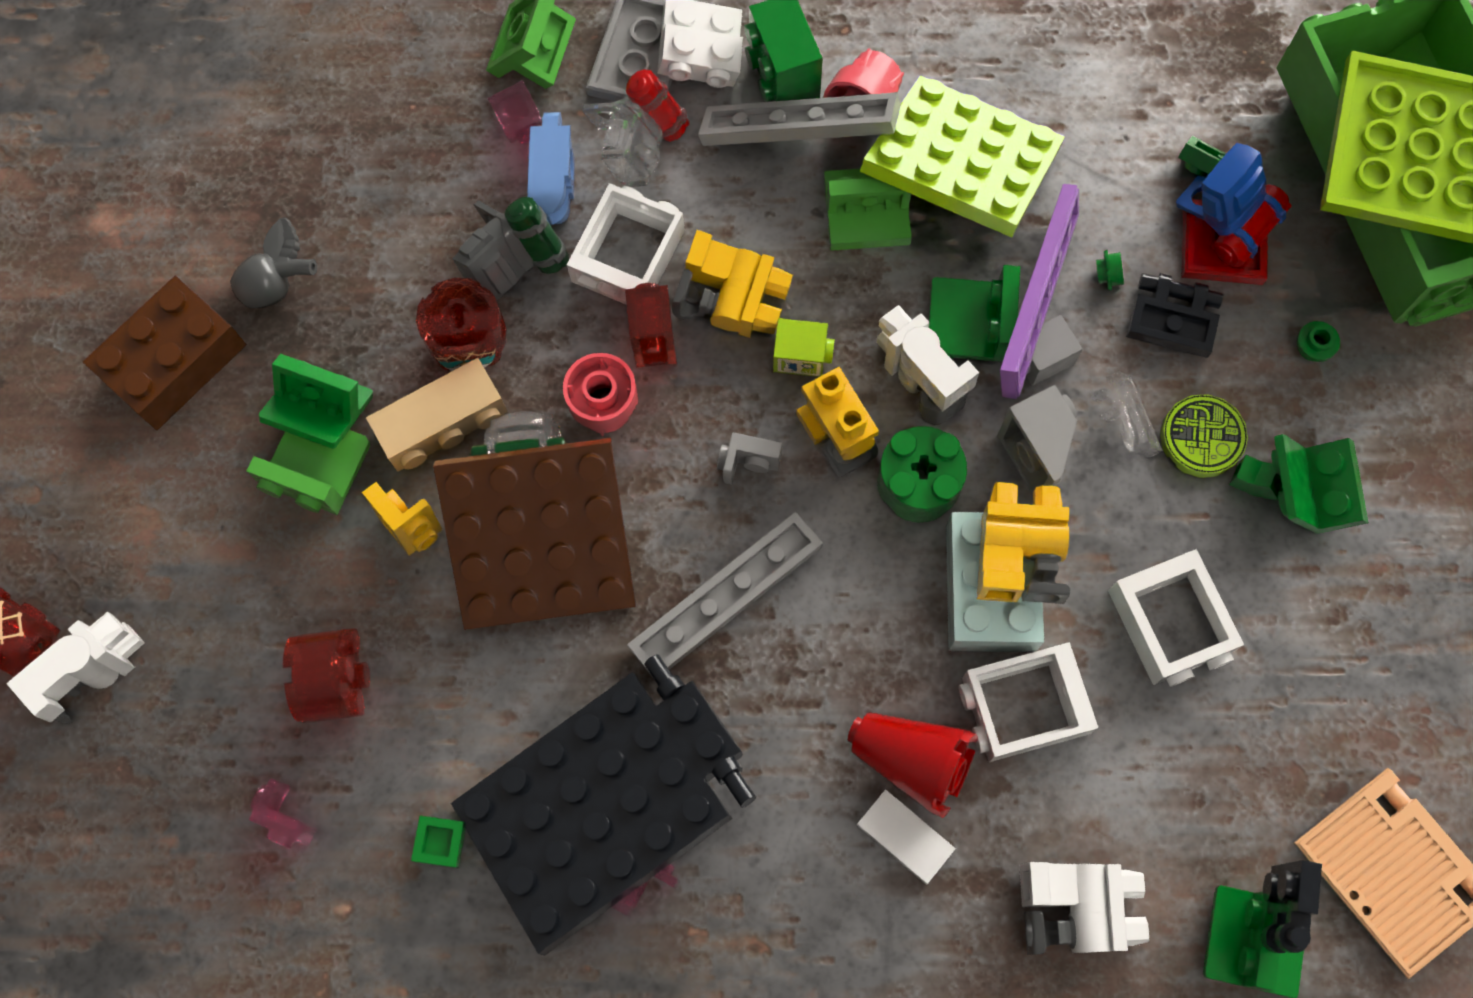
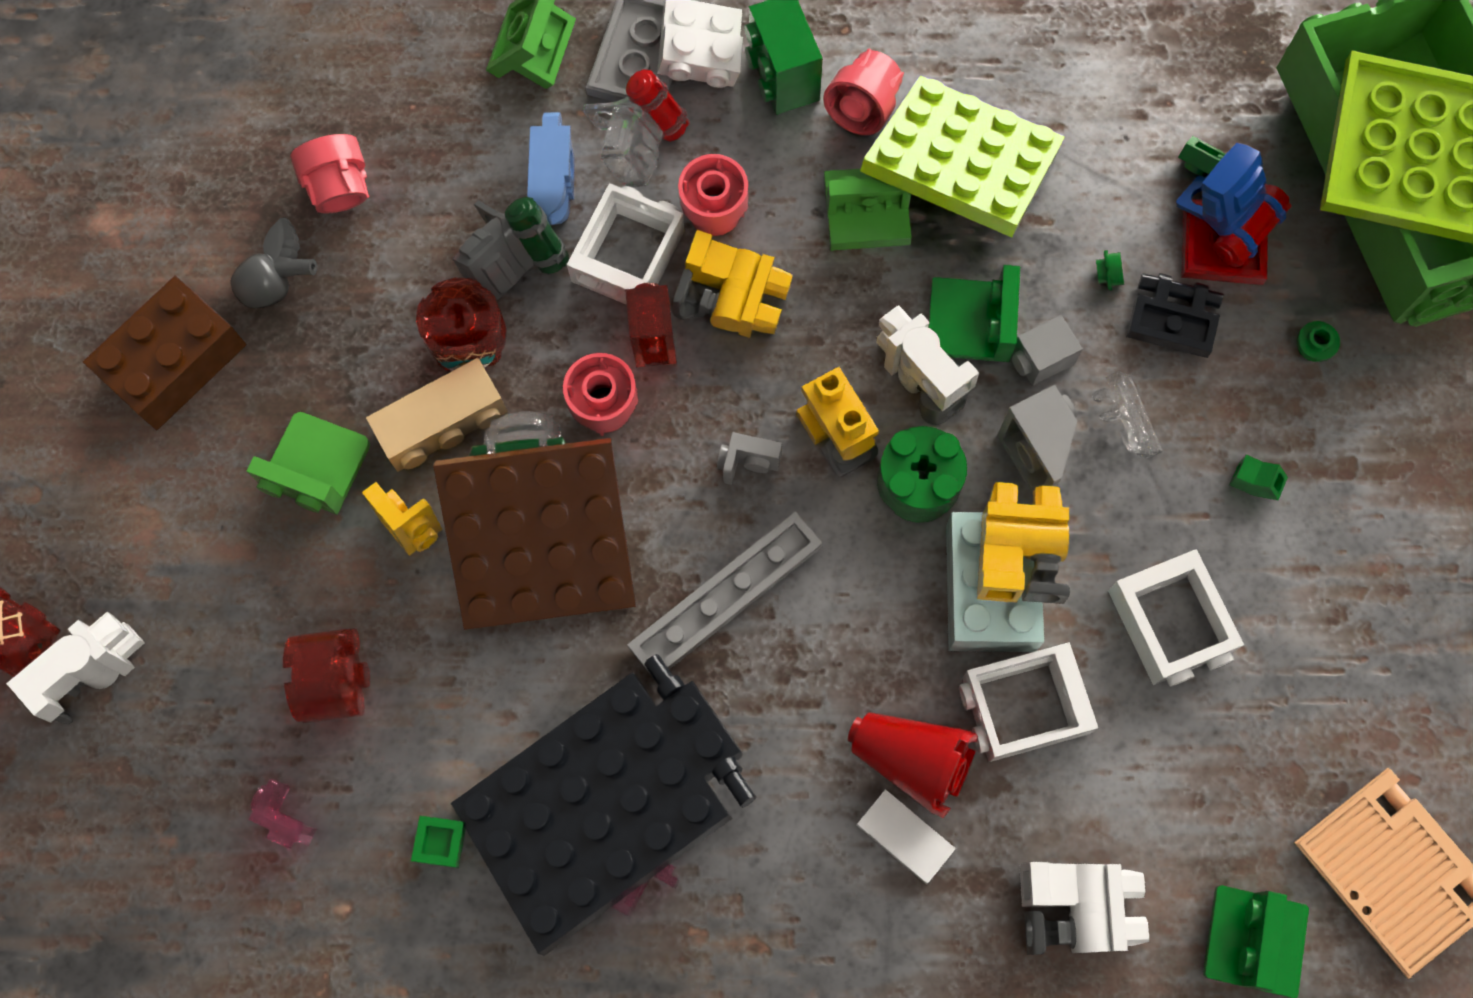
(313, 402): green bracket -> none
(331, 172): none -> coral piece
(516, 112): clear pink bracket -> none
(713, 176): none -> coral piece
(800, 119): light grey plate -> none
(802, 347): lime brick -> none
(1039, 292): medium lavender tile -> none
(1204, 435): tile -> none
(1292, 898): black plate -> none
(1320, 484): green bracket -> none

